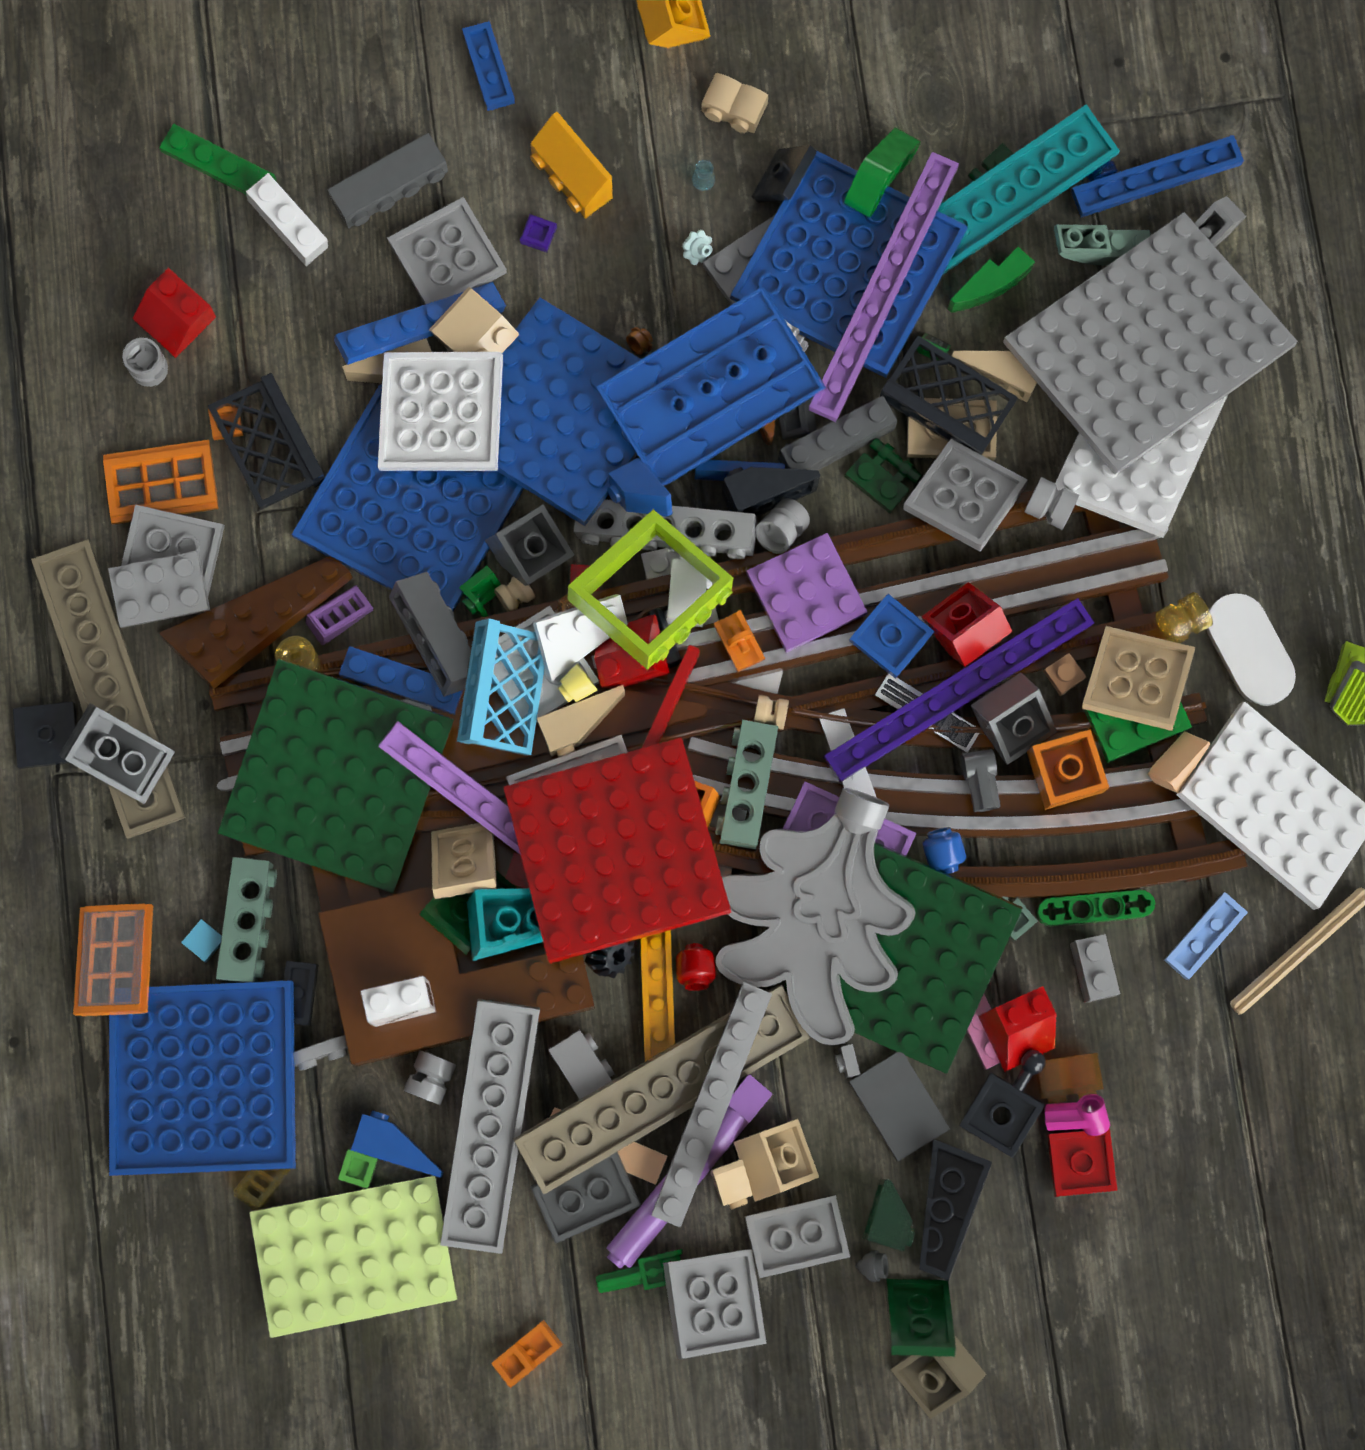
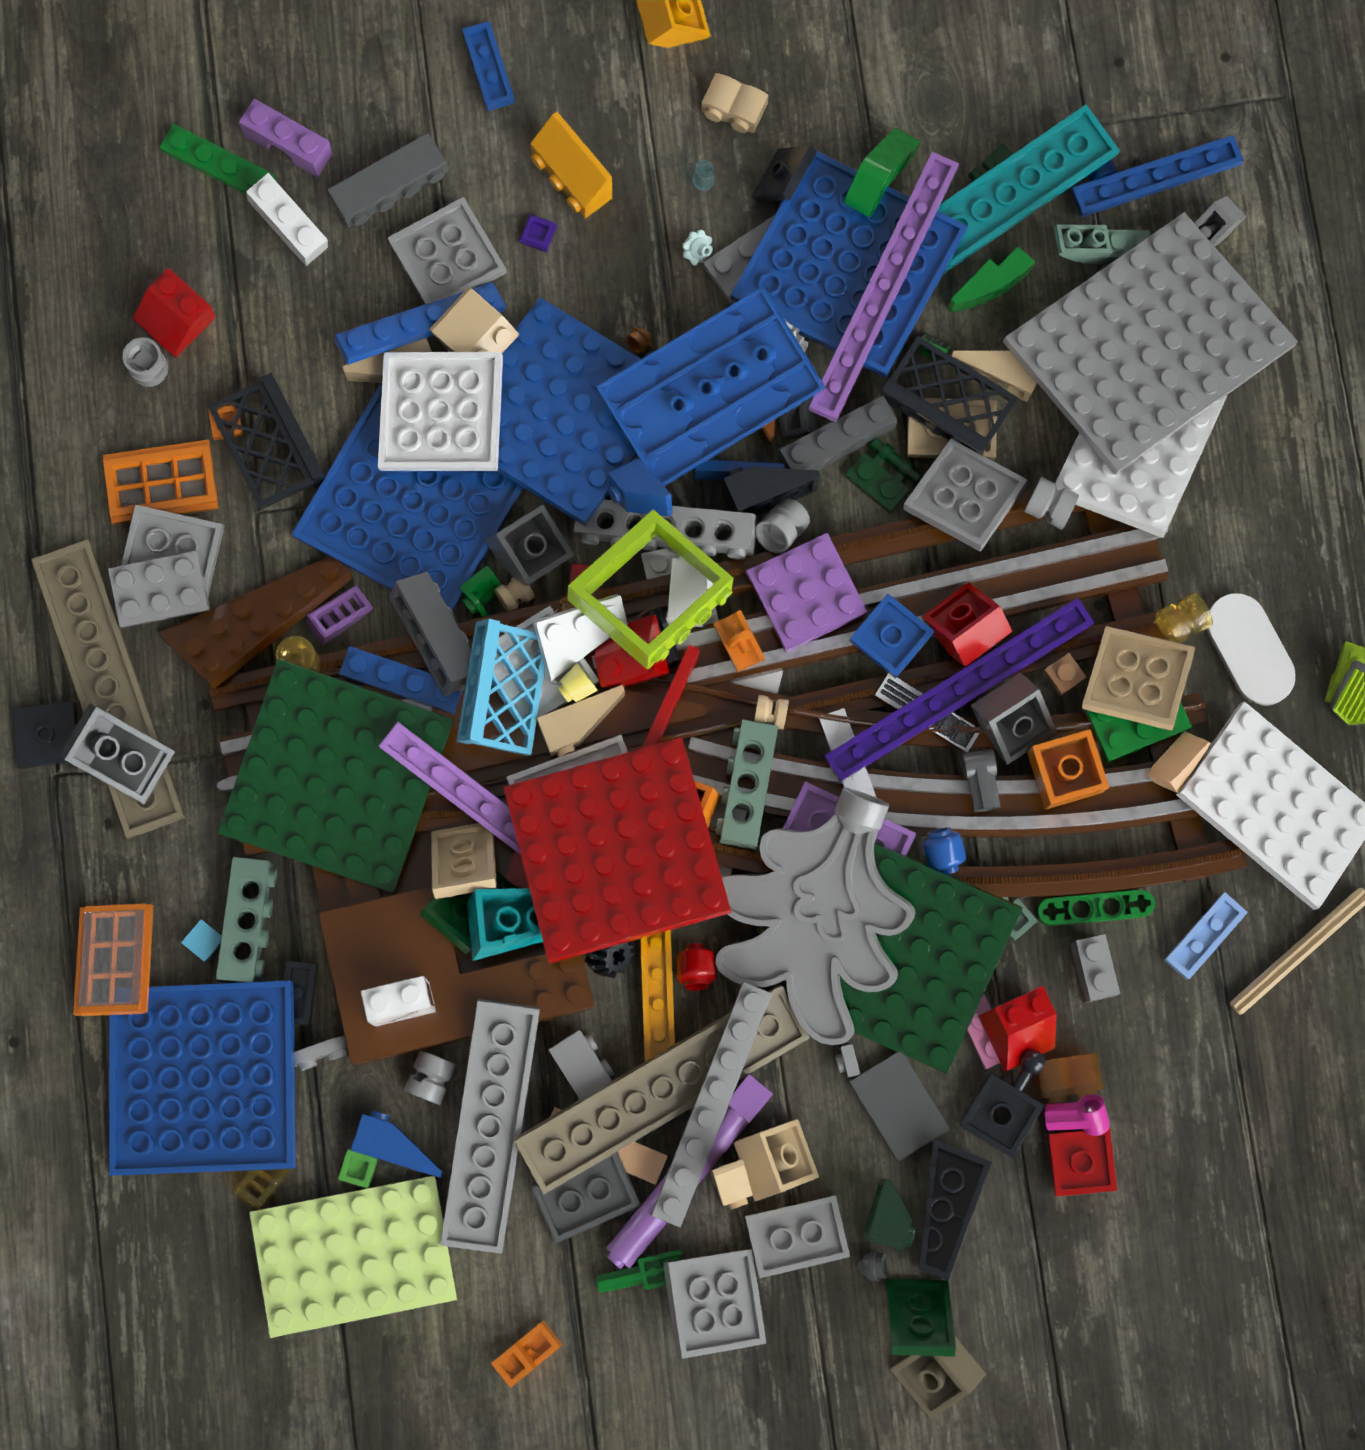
(272, 128): none -> medium lavender arch

